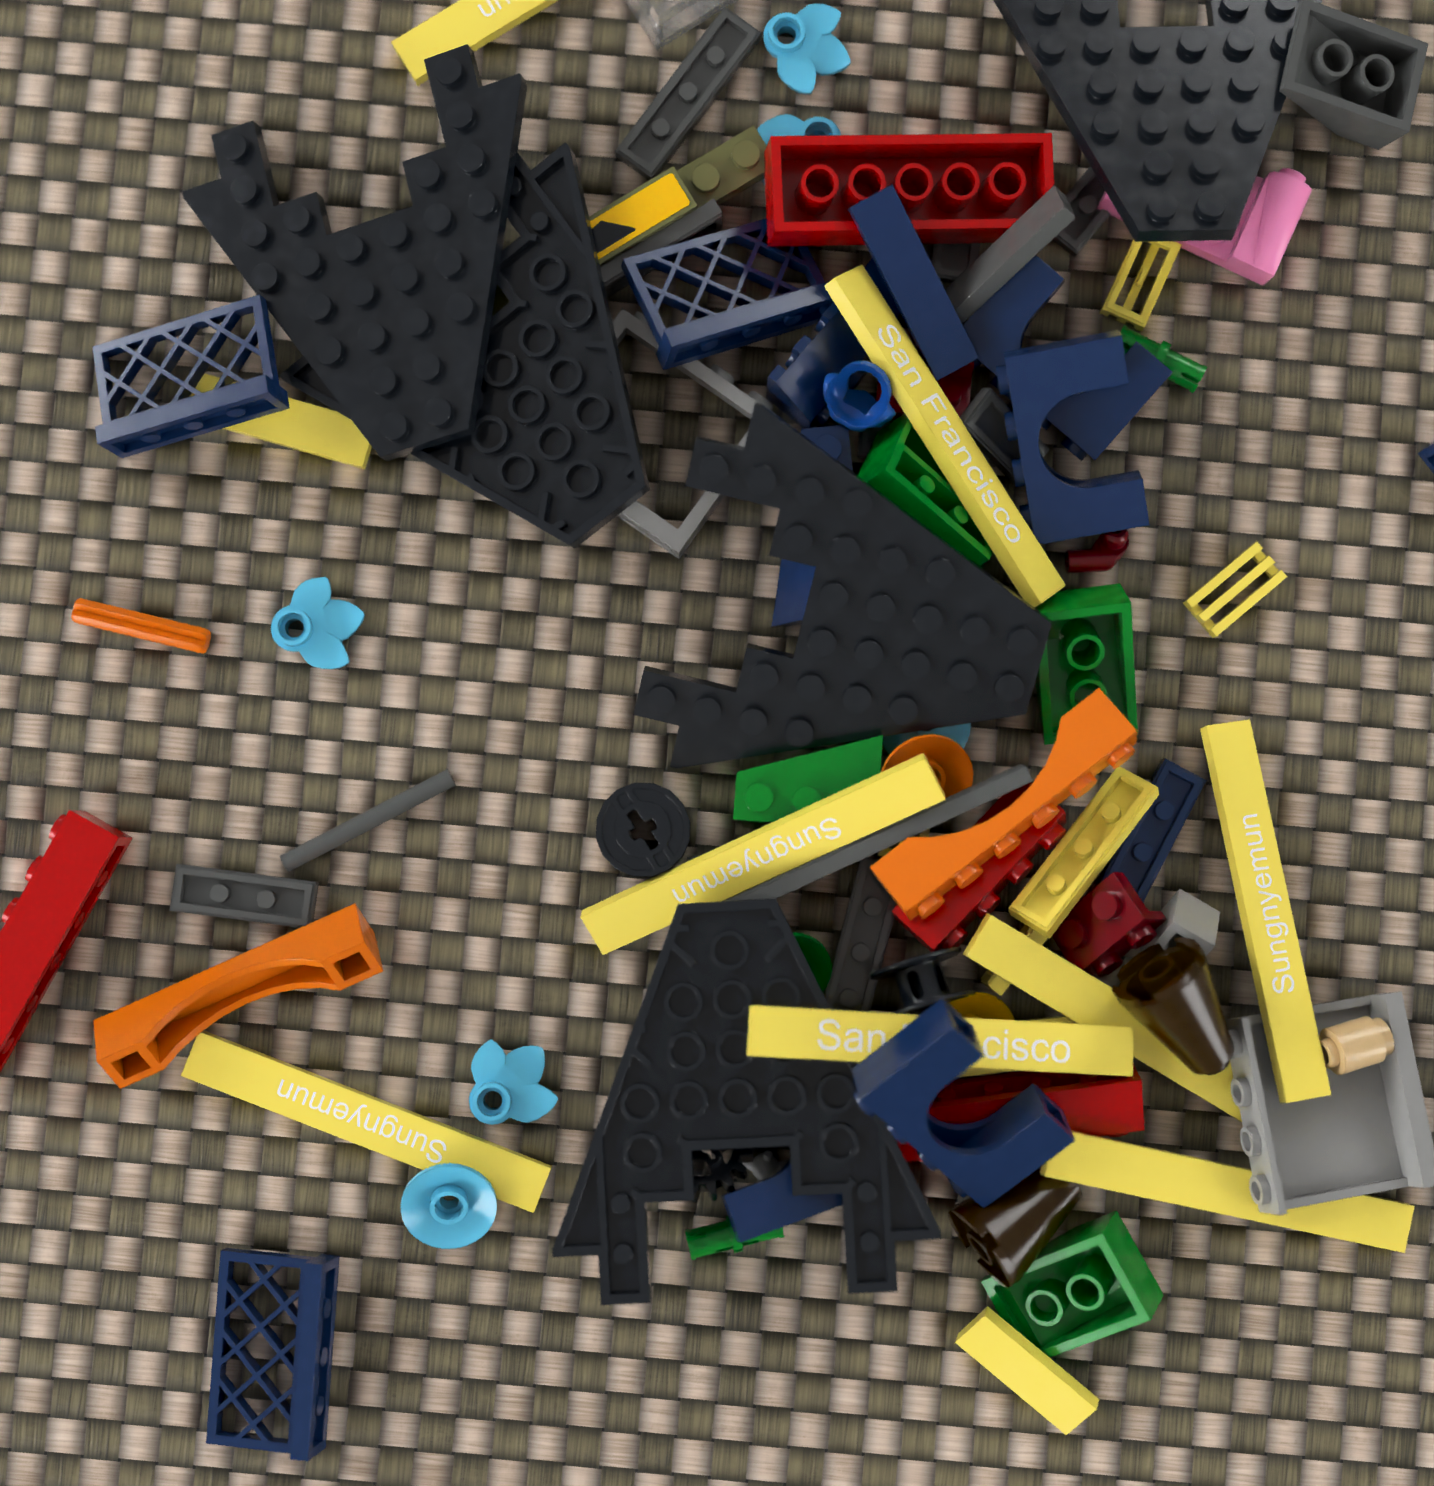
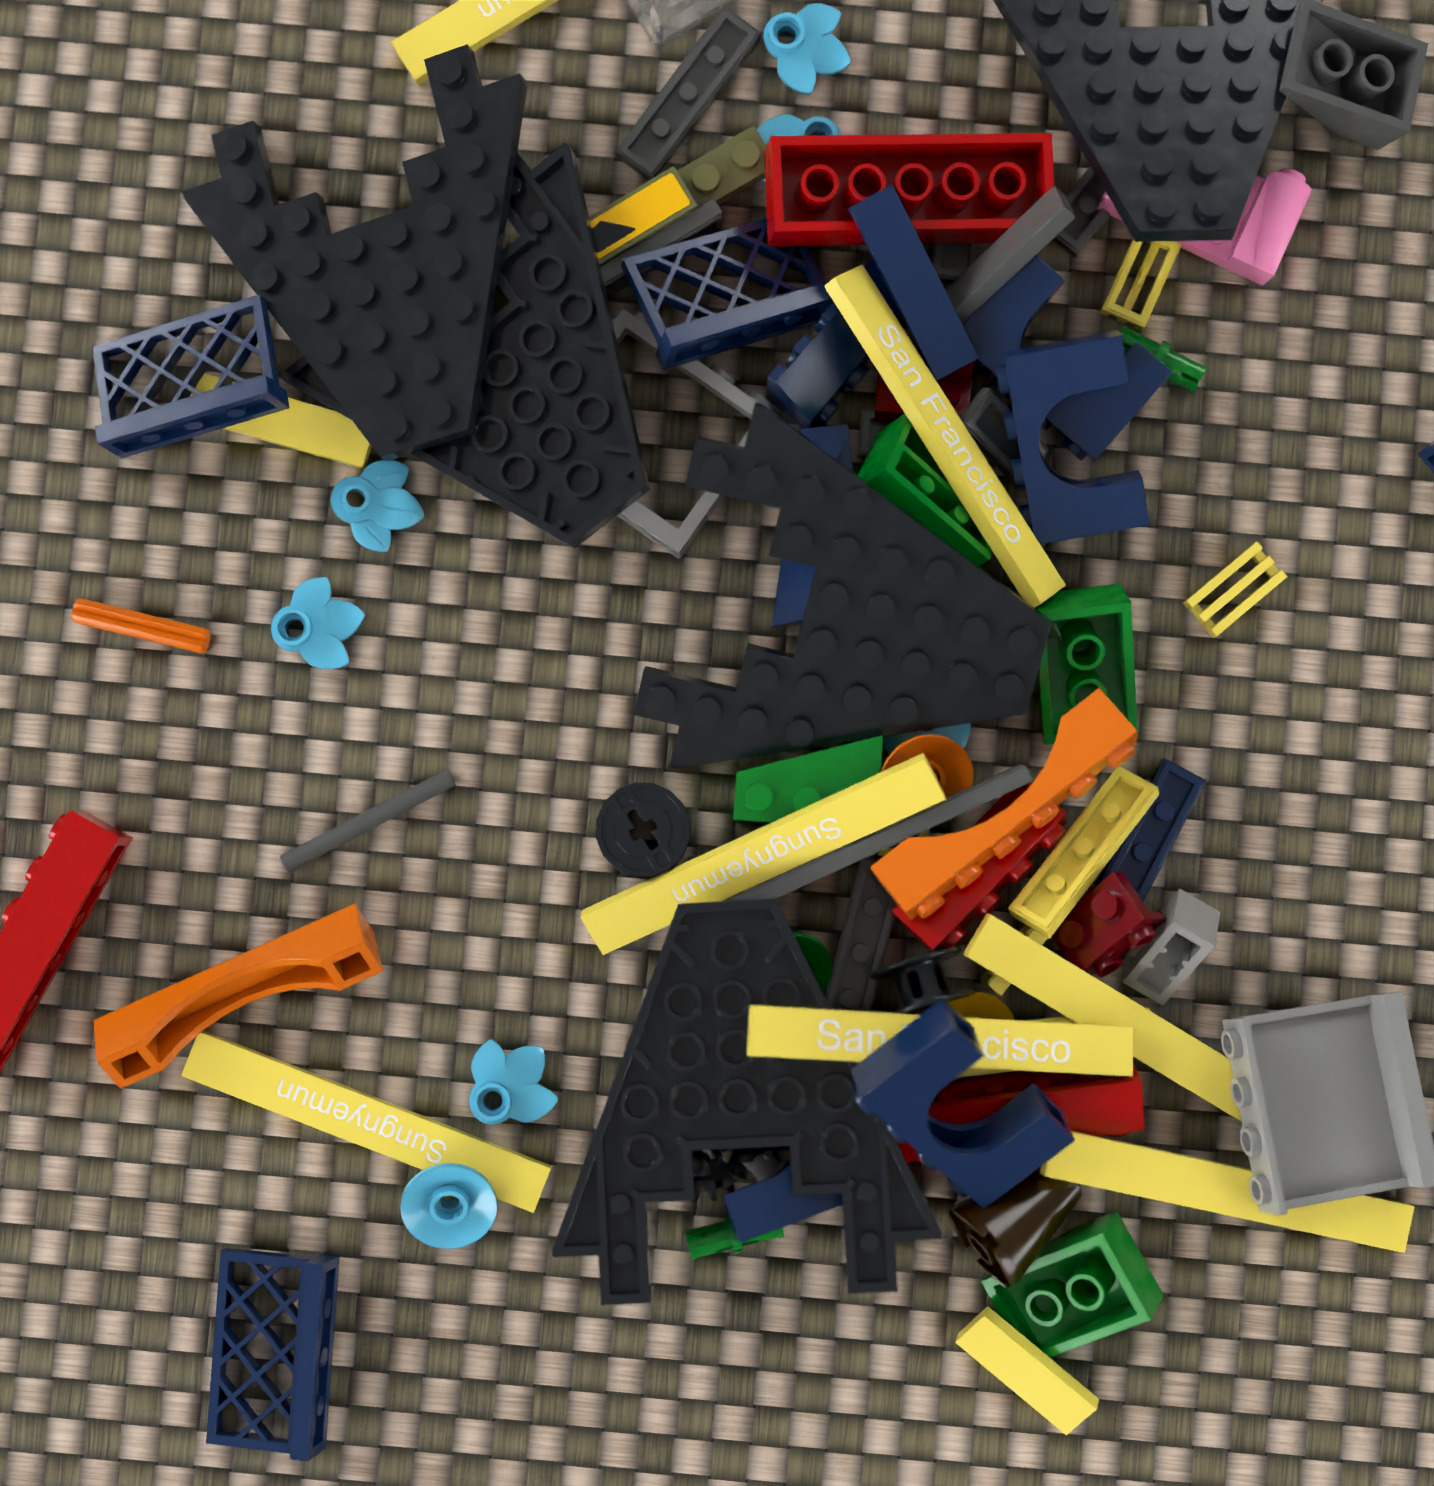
(243, 896): dark grey tile -> none
(384, 504): none -> medium azure plate
(858, 408): blue piece -> none
(1101, 556): dark red arm -> none
(1178, 1004): dark brown cone -> none
(1265, 912): light yellow tile -> none
(1356, 1044): tan brick -> none

